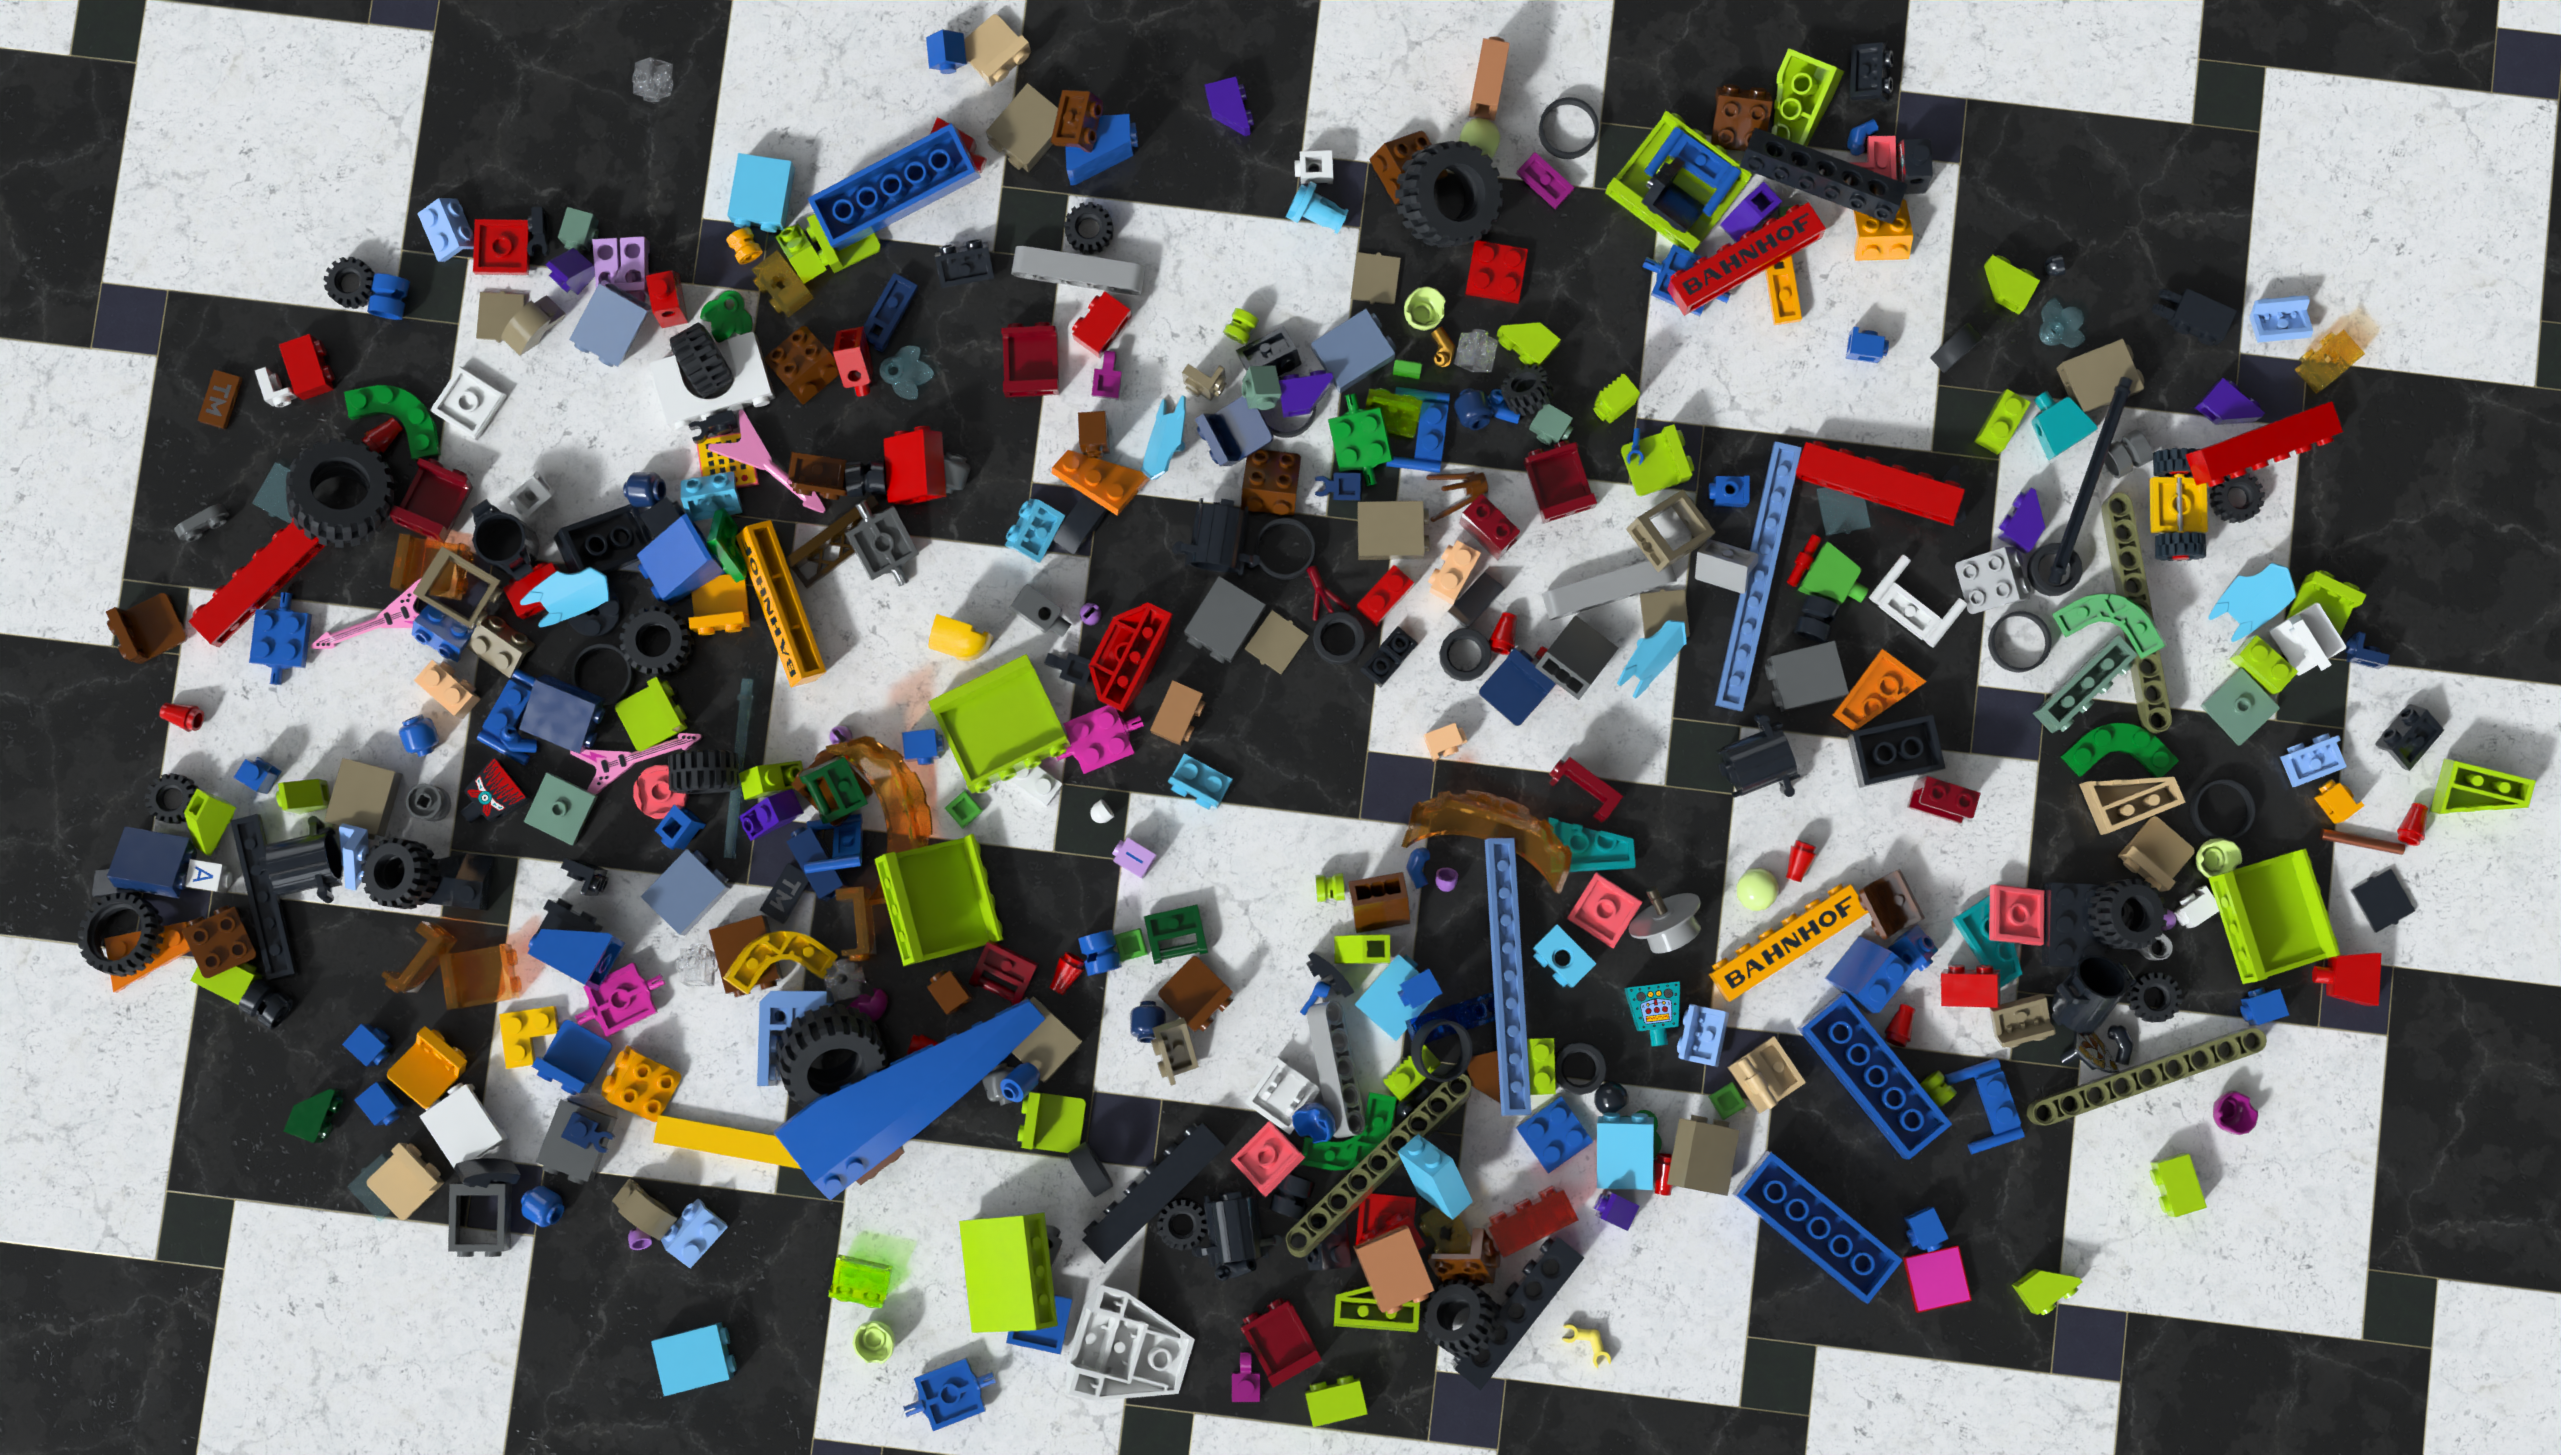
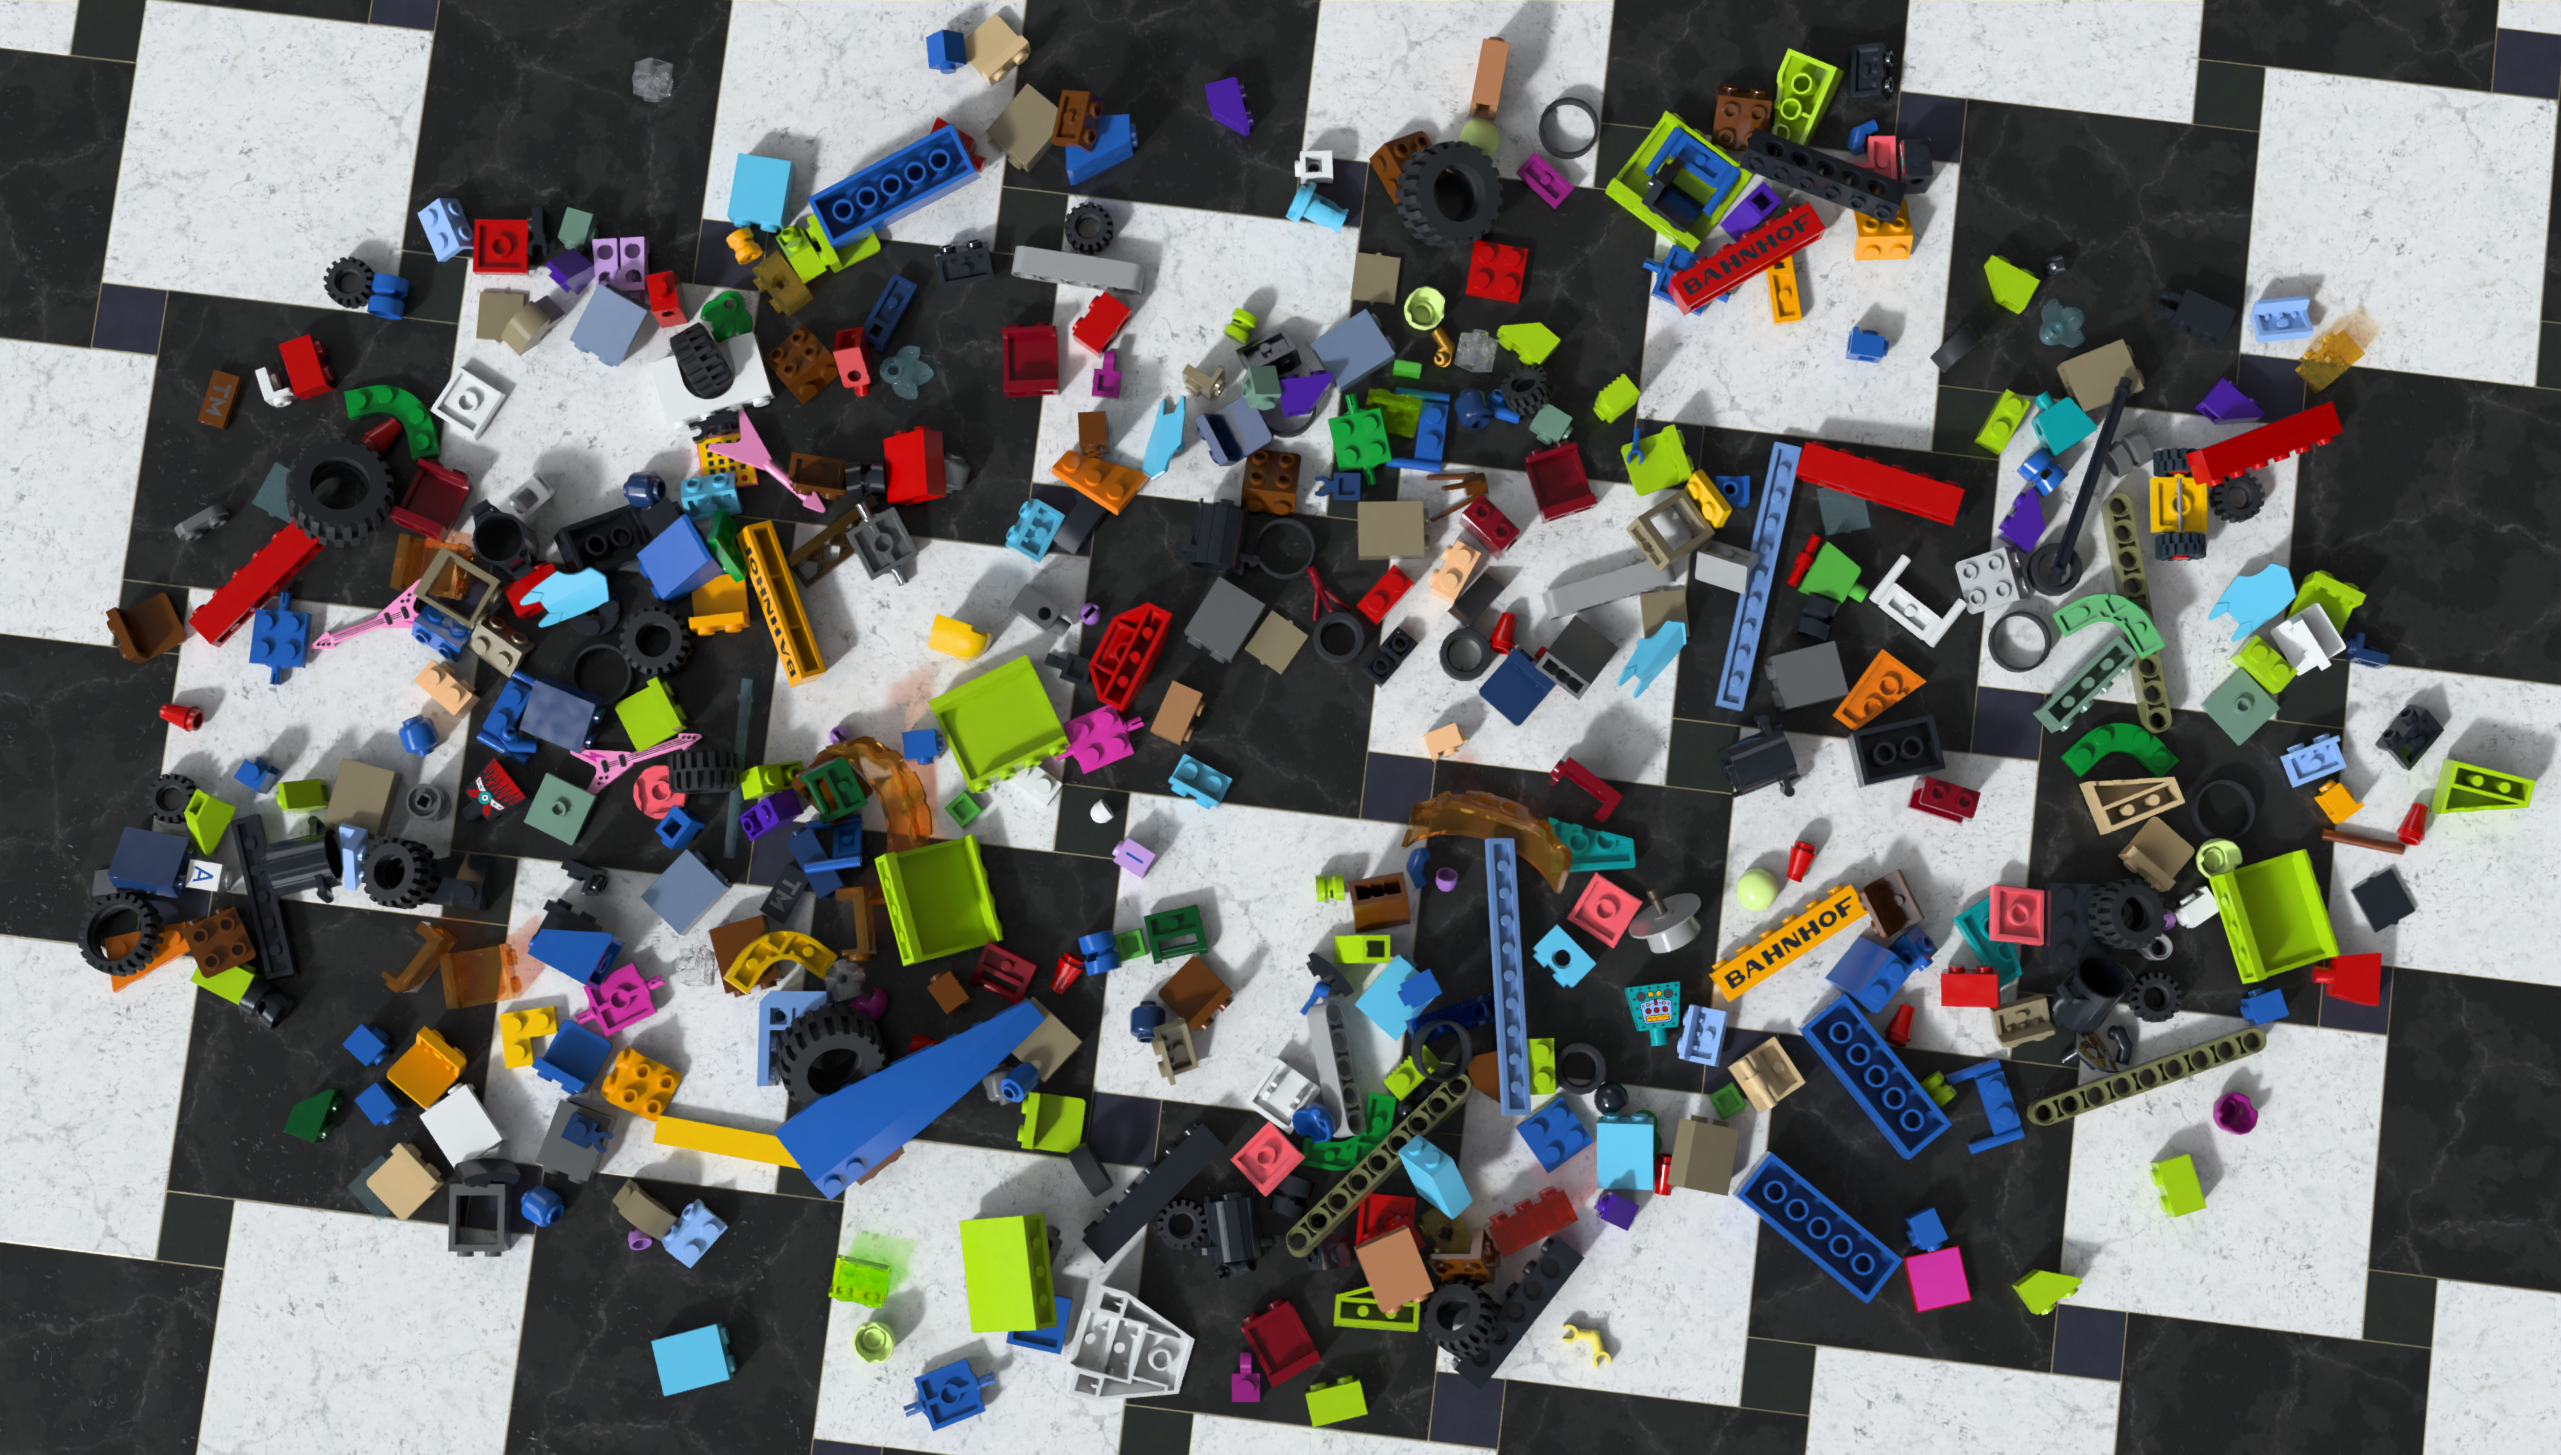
(1708, 499): none -> yellow plate
(2035, 465): none -> blue wheel

